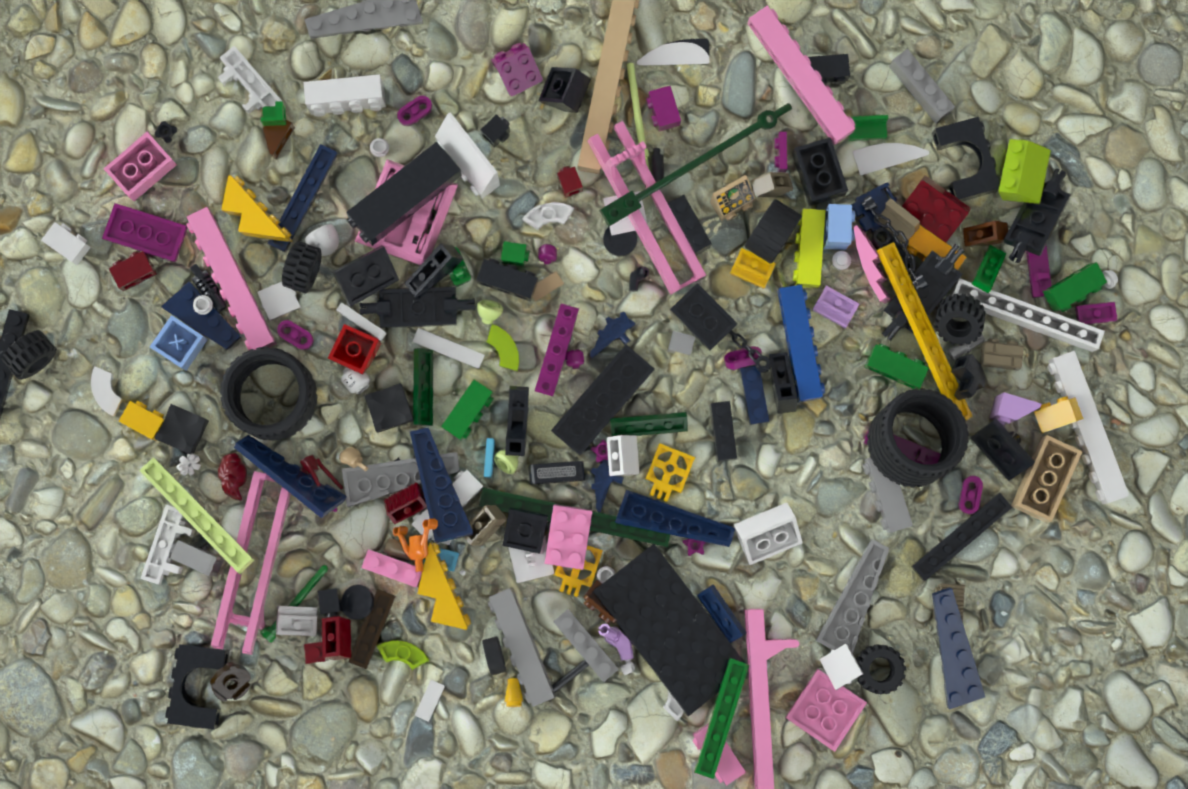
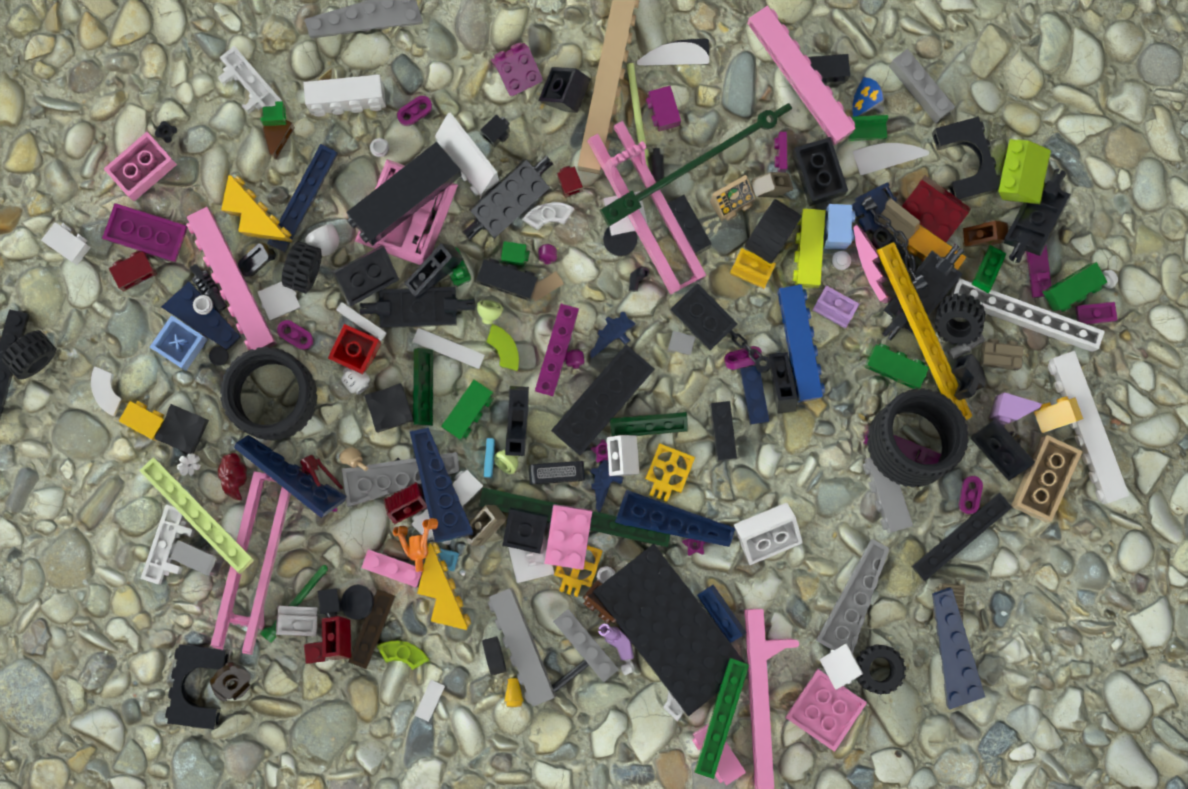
(218, 356): none -> black piece
(256, 259): none -> black piece
(509, 198): none -> black plate
(867, 97): none -> blue shield

